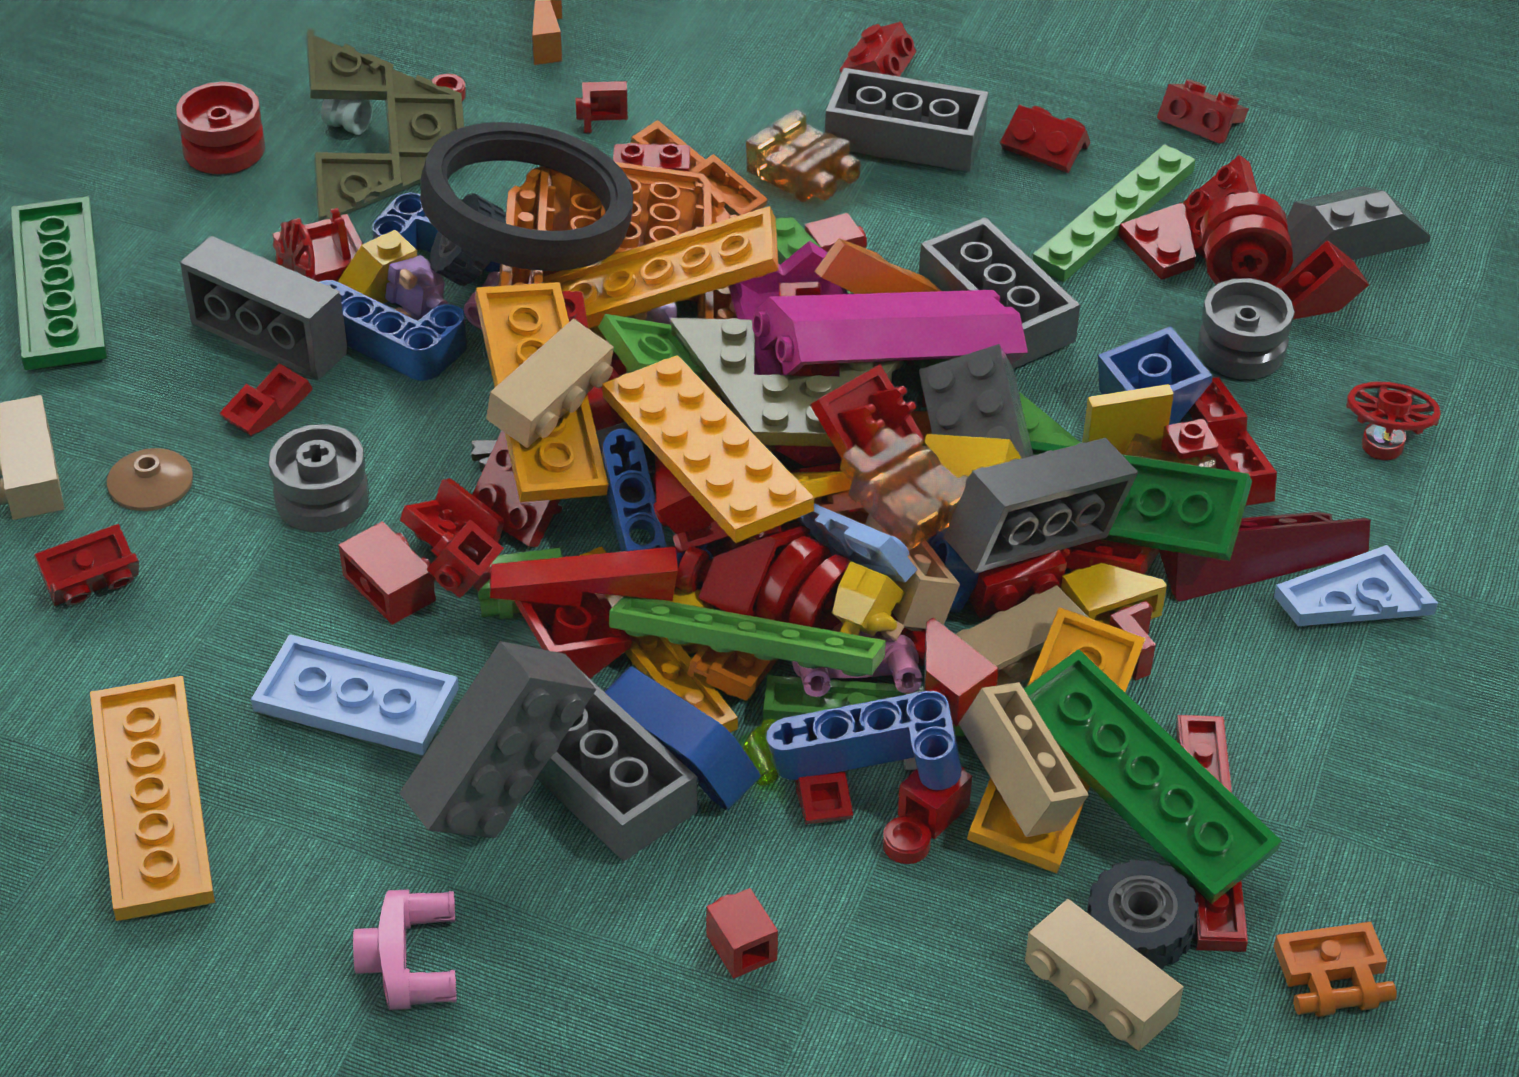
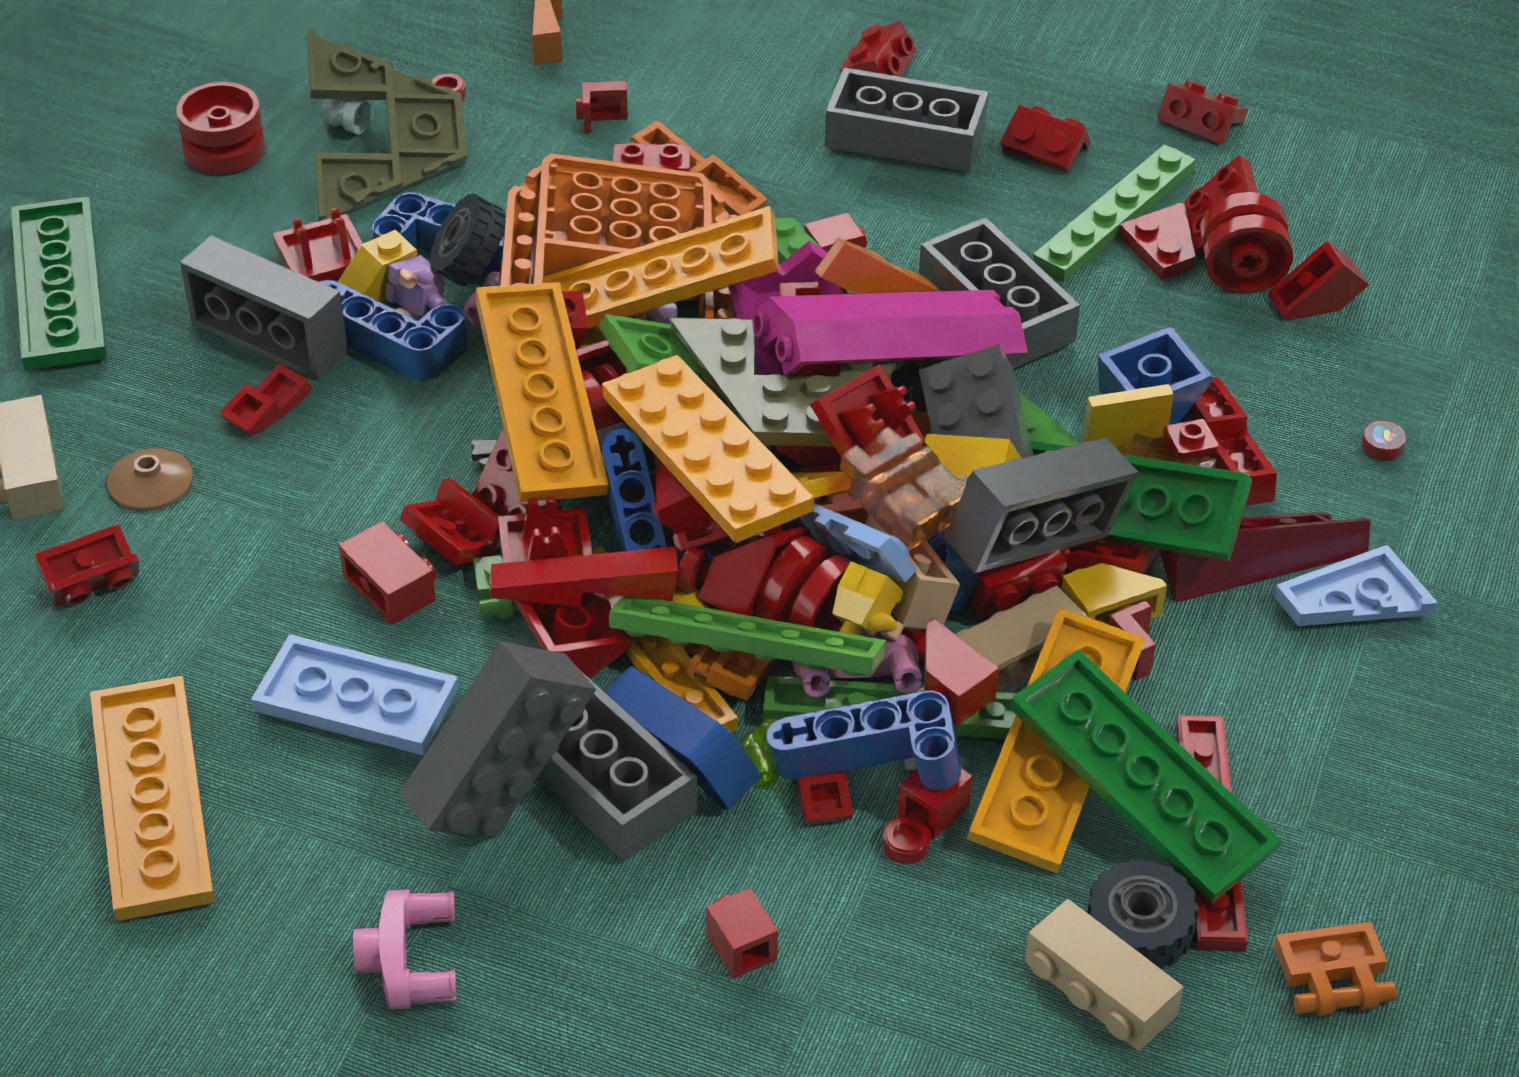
(286, 250): red wheel -> none
(319, 478): dark grey wheel -> none
(464, 559): red brick -> none
(518, 245): black tyre -> none
(544, 532): none -> red plate
(550, 383): tan brick -> none
(801, 158): clear orange hips -> none
(1023, 759): tan brick -> none
(1245, 328): dark grey wheel -> none
(1355, 221): dark grey wedge -> none
(1393, 406): red wheel -> none

